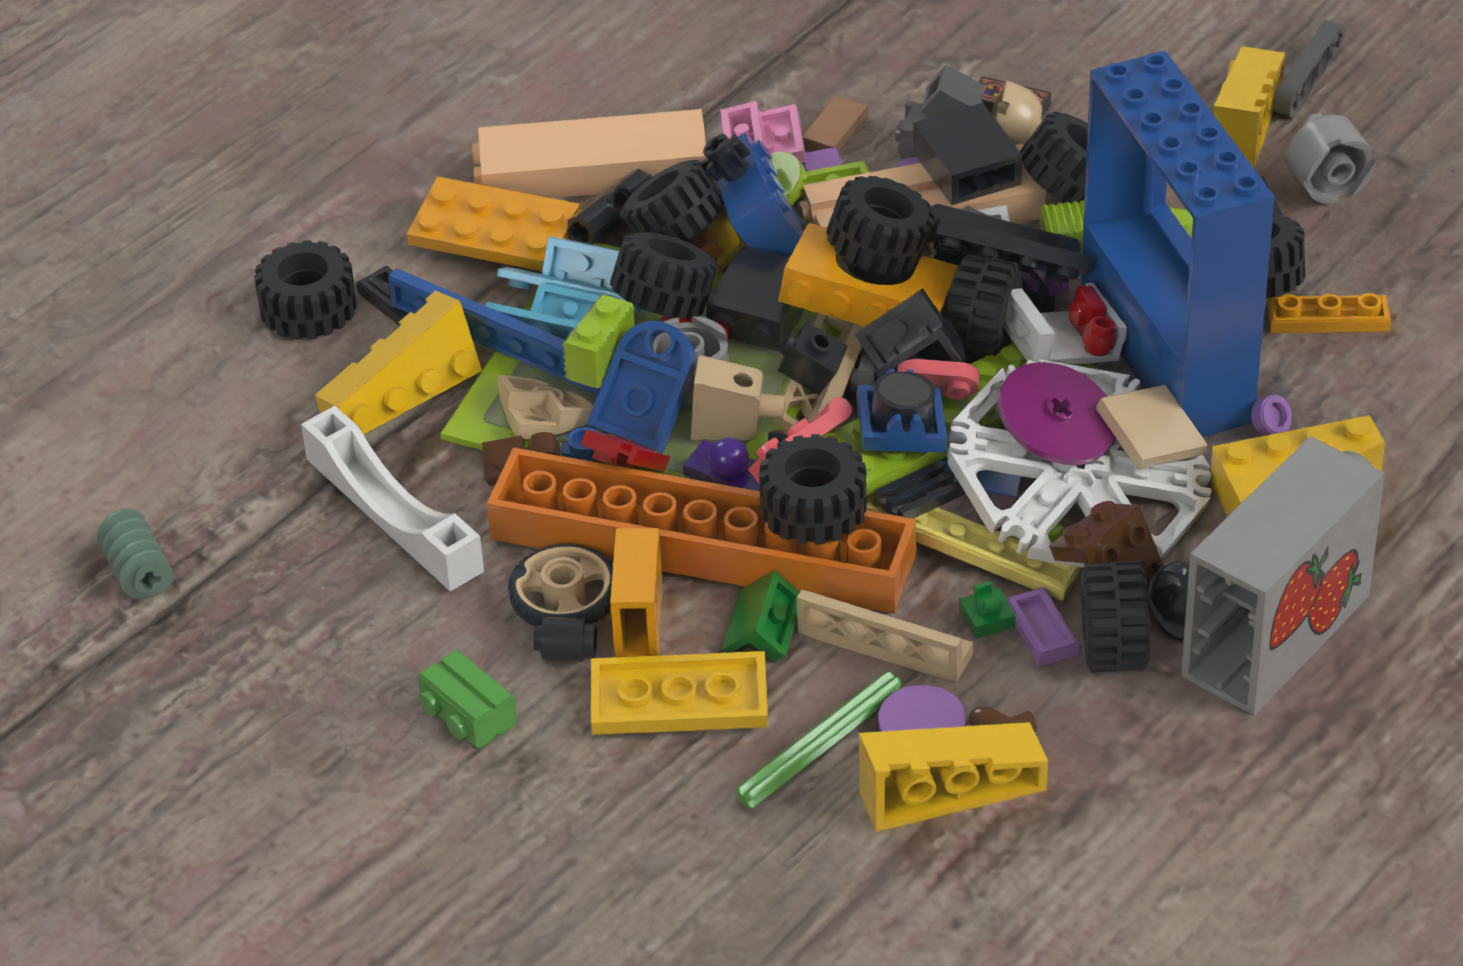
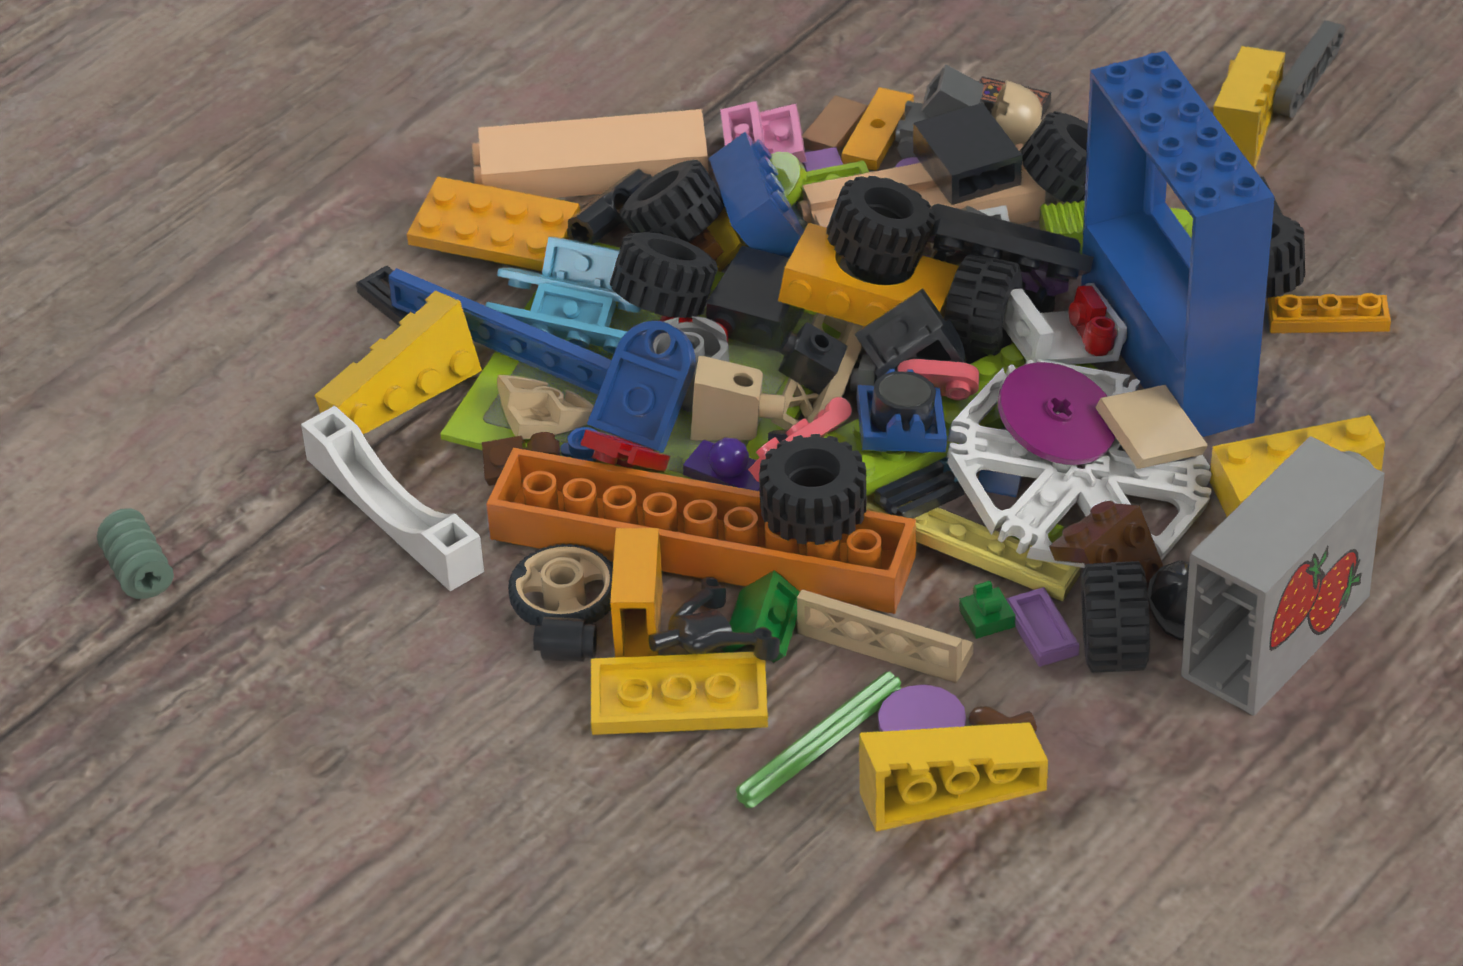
(305, 289): black tyre -> none
(466, 699): bright green brick -> none
(595, 339): lime brick -> none
(710, 629): none -> black piece
(726, 157): black gear -> none
(876, 128): none -> light orange tile
(1271, 415): medium lavender tile -> none
(1330, 158): light grey brick -> none

